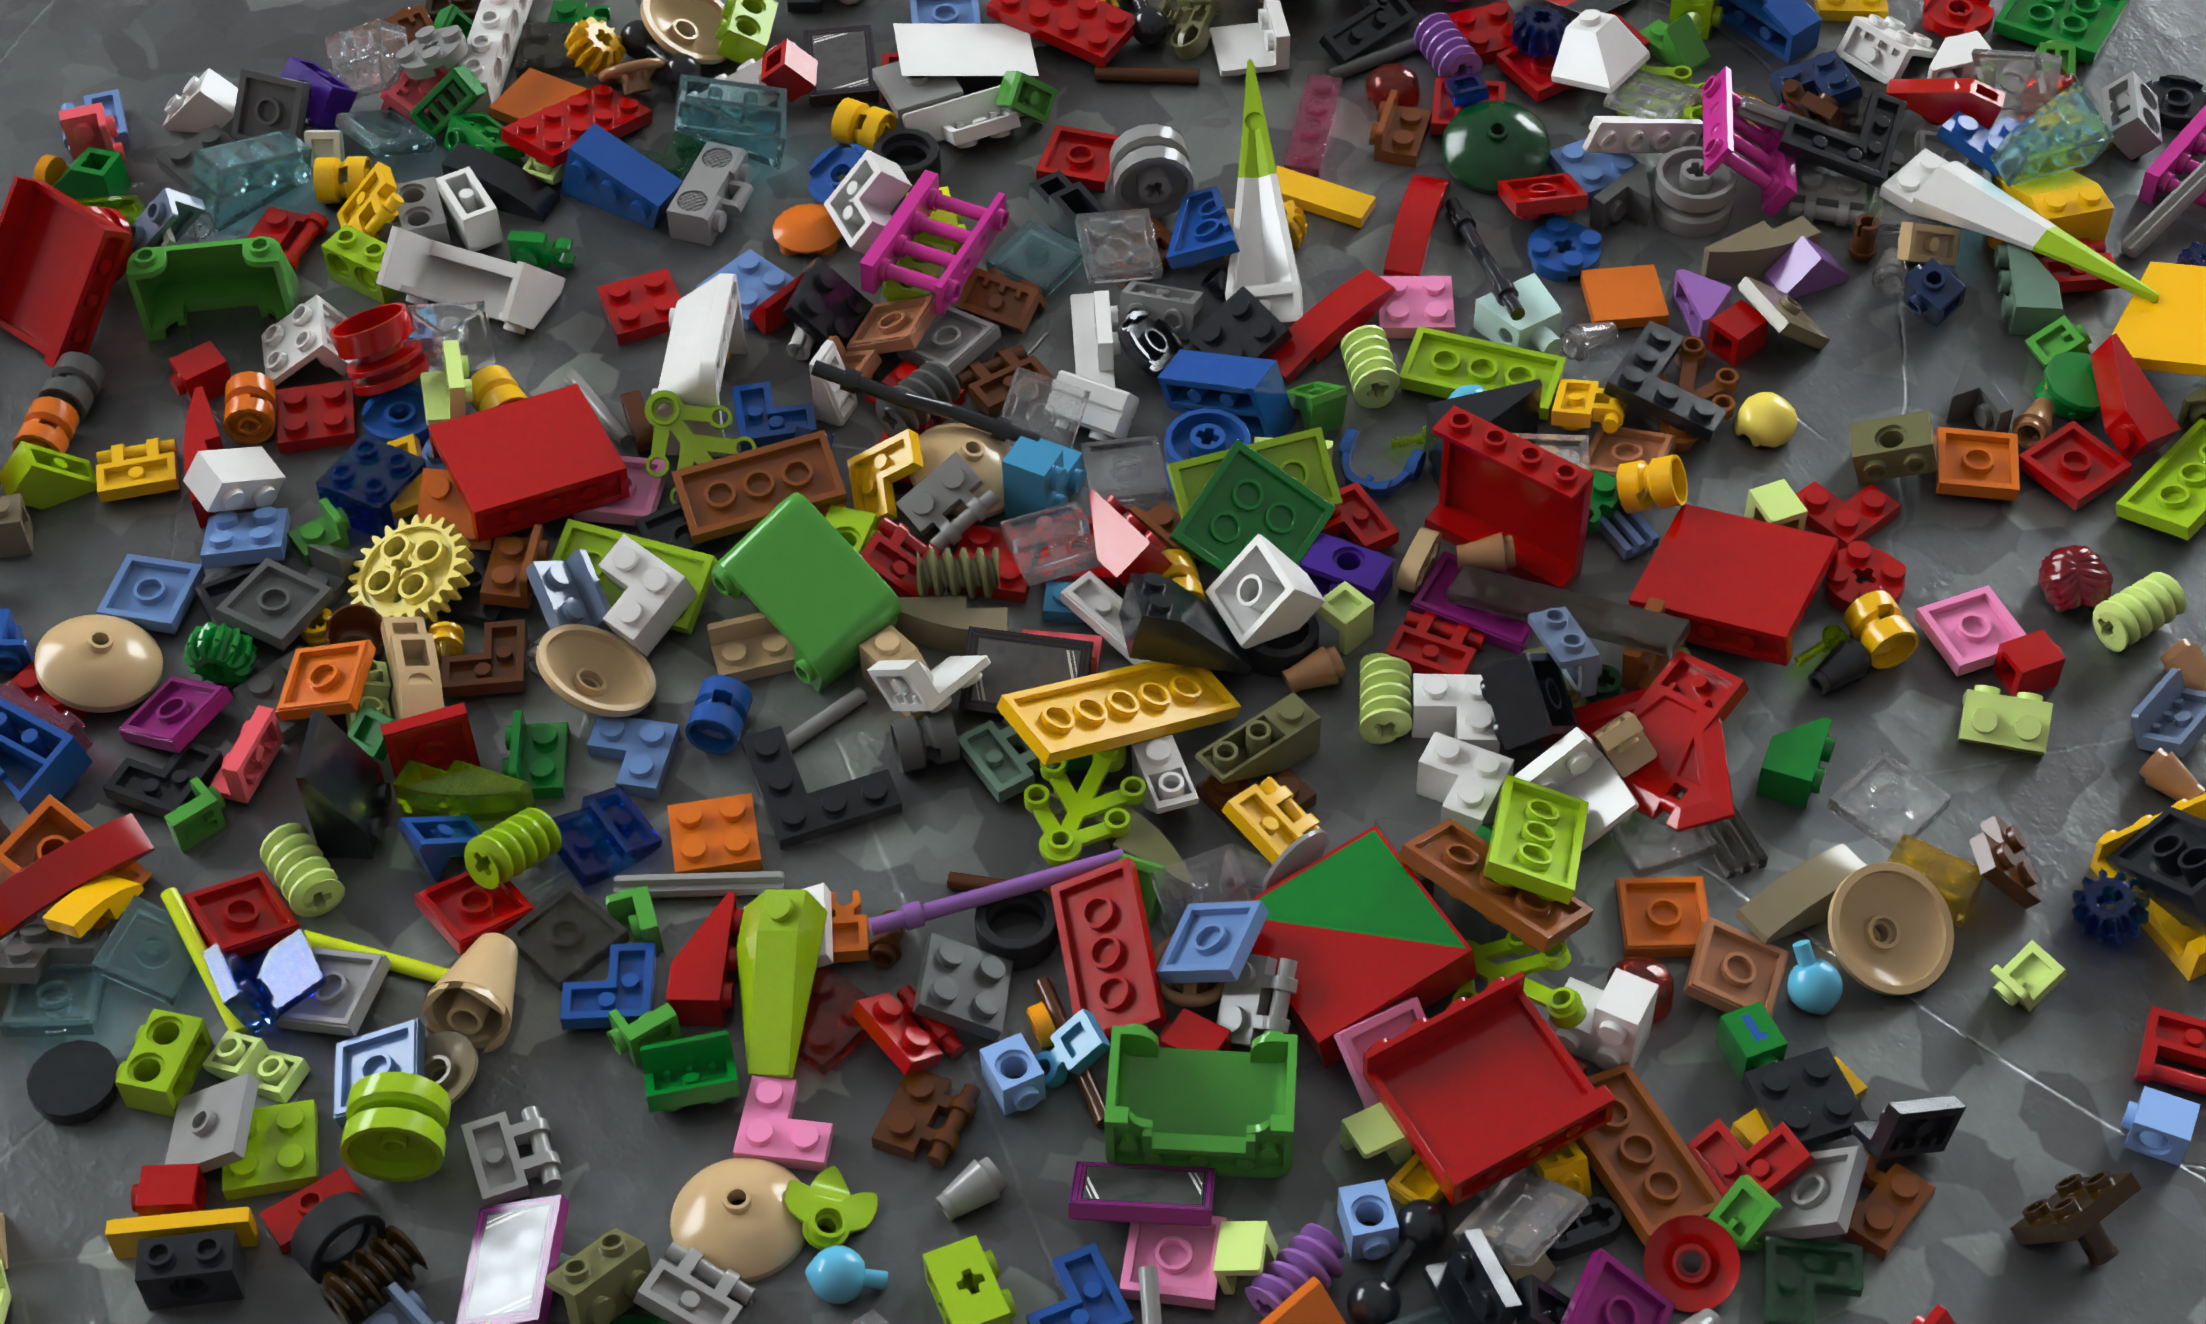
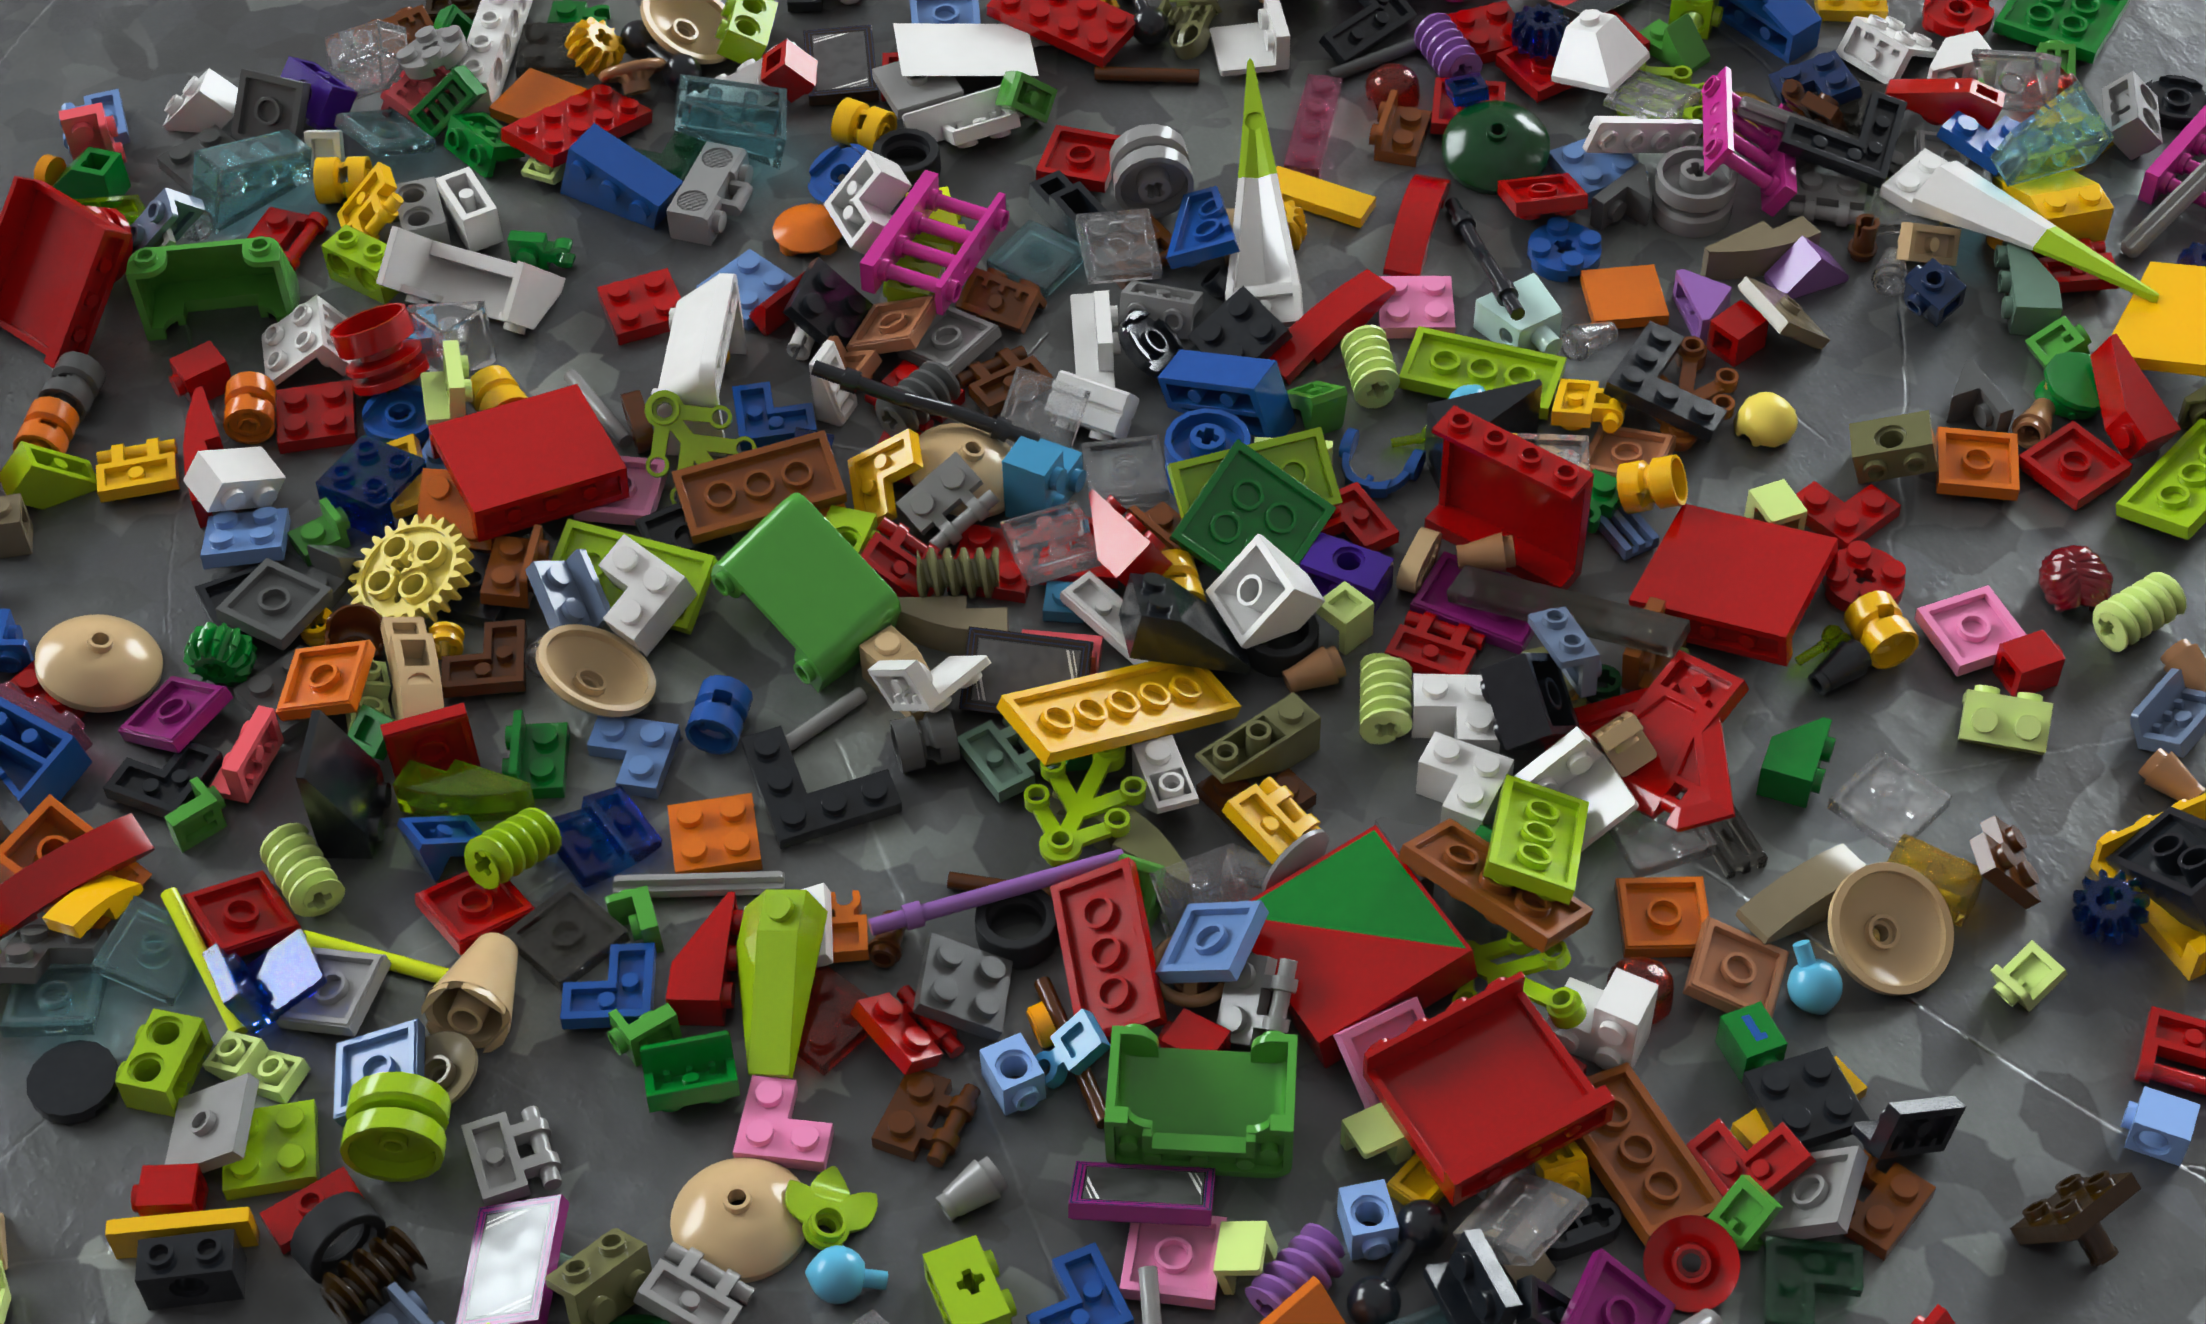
(152, 592): medium blue plate -> none
(506, 184): black slope -> none
(749, 648): tan bracket -> none

